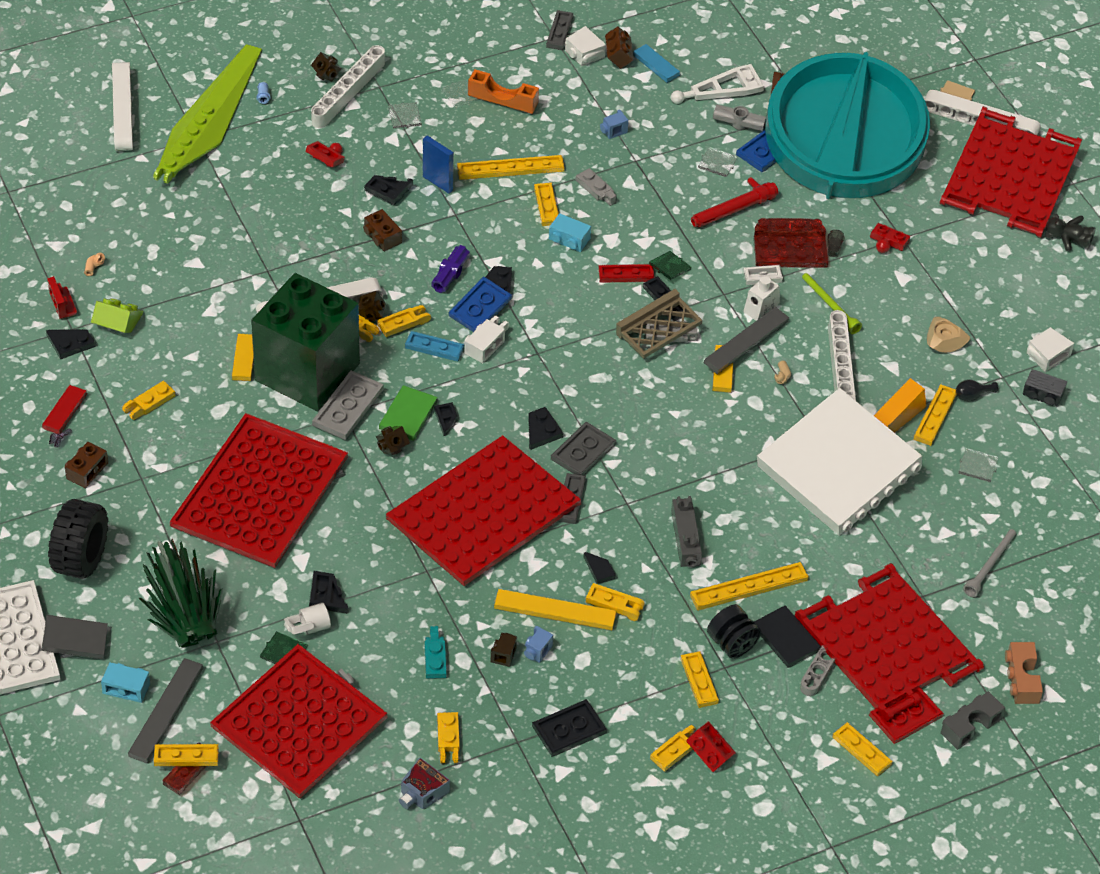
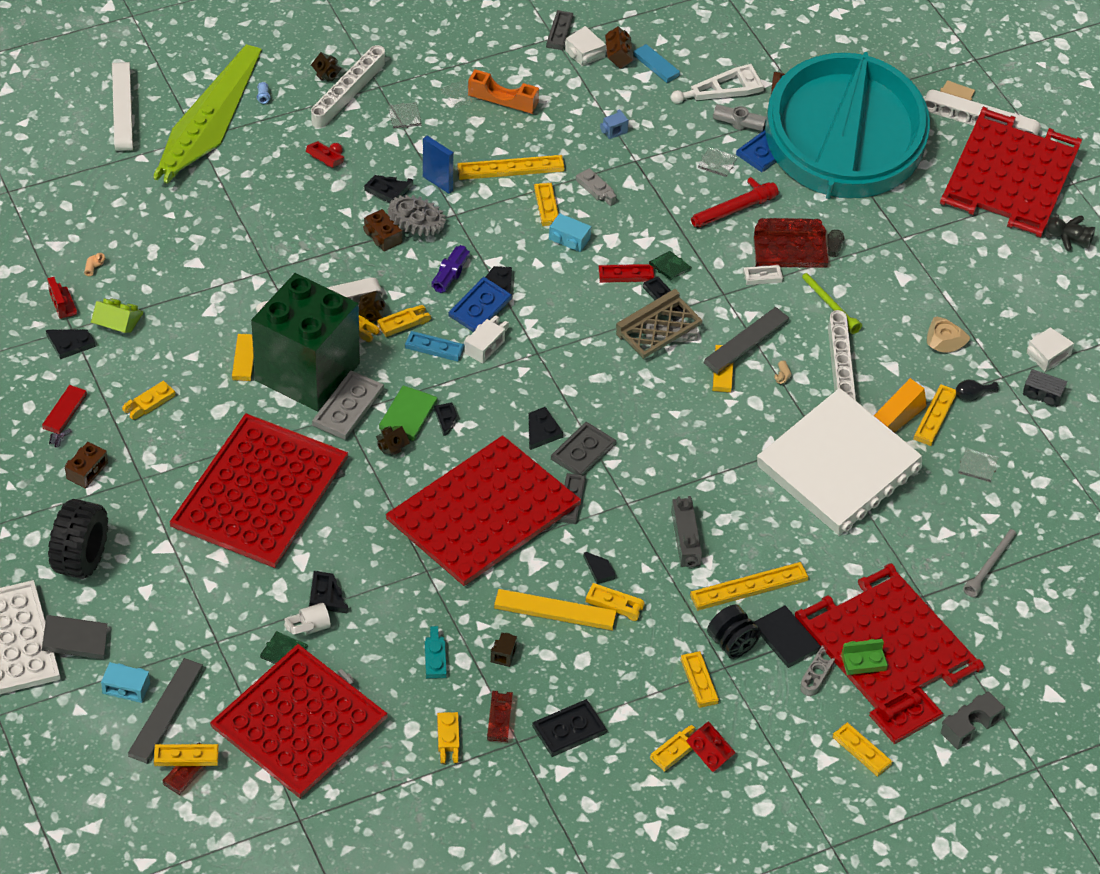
(187, 612): dark green plant -> none
(416, 215): none -> light grey gear
(423, 785): torso -> none
(499, 716): none -> clear red plate
(538, 644): medium blue brick -> none
(762, 298): white torso -> none
(864, 656): none -> bright green bracket
(888, 237): red plate -> none
(1024, 687): nougat arch -> none

